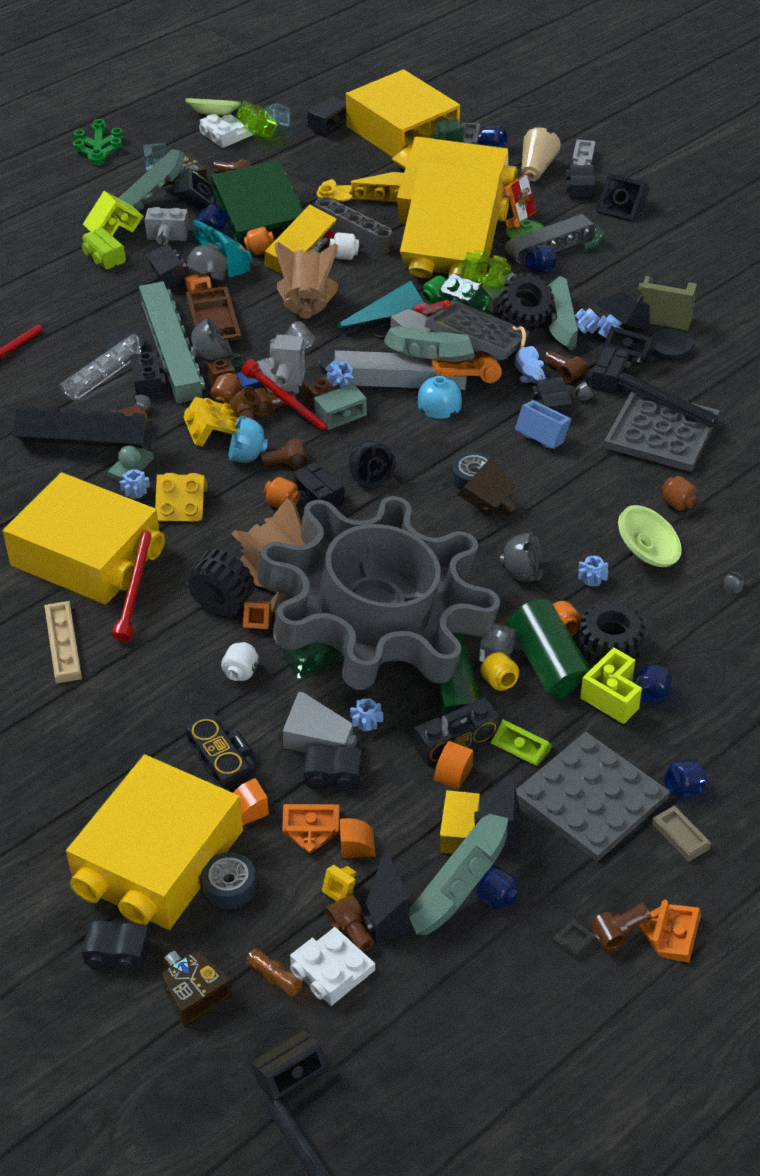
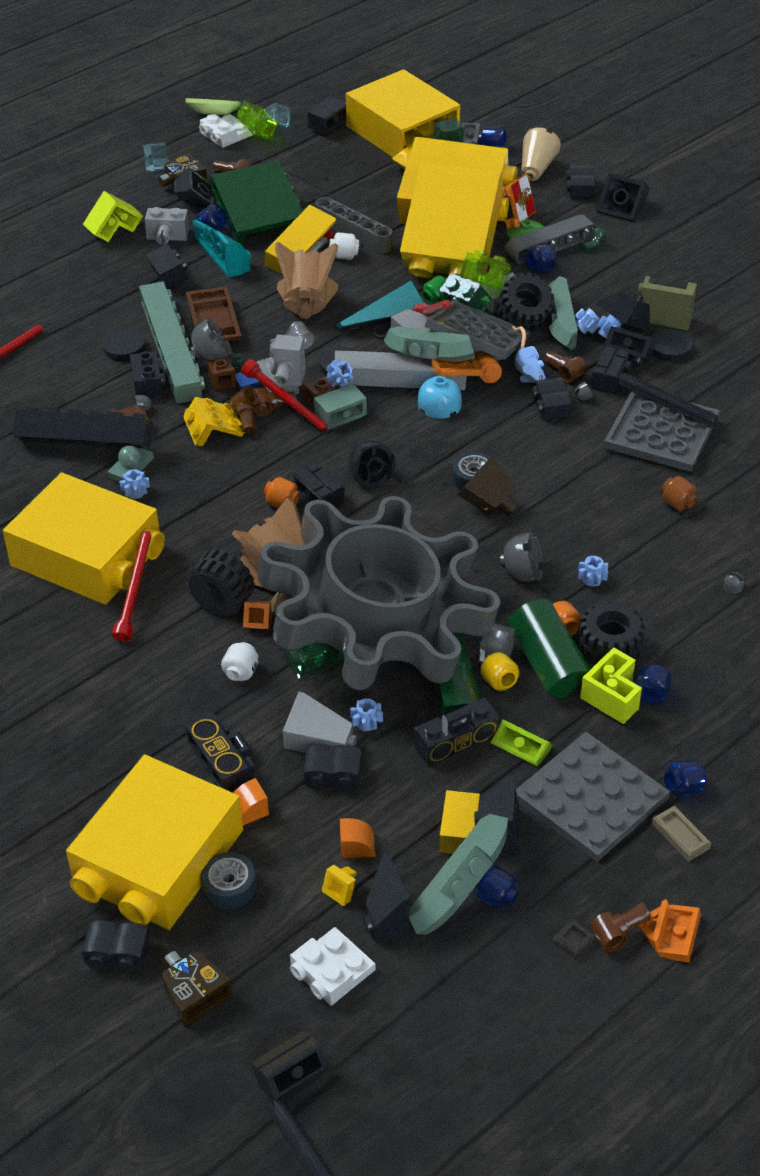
(62, 642): tan tile -> none
(98, 155): green plant -> none
(101, 368): clear fence -> none
(103, 248): lime brick -> none
(166, 168): sand green brick -> none
(180, 497): yellow bracket -> none
(197, 282): orange brick -> none
(208, 261): dark grey cylinder -> none
(225, 387): dark orange head -> none
(247, 441): medium azure cylinder -> none
(258, 240): orange head -> none
(274, 972): clear orange pin -> none
(292, 454): reddish brown pin -> none
(310, 824): orange slope -> none
(333, 191): yellow plate -> none
(347, 916): reddish brown pin -> none
(378, 187): yellow slope -> none
(454, 765): orange brick -> none
(542, 424): medium blue brick -> none
(583, 152): light grey hinge -> none
(649, 536): yellowish green dish -> none

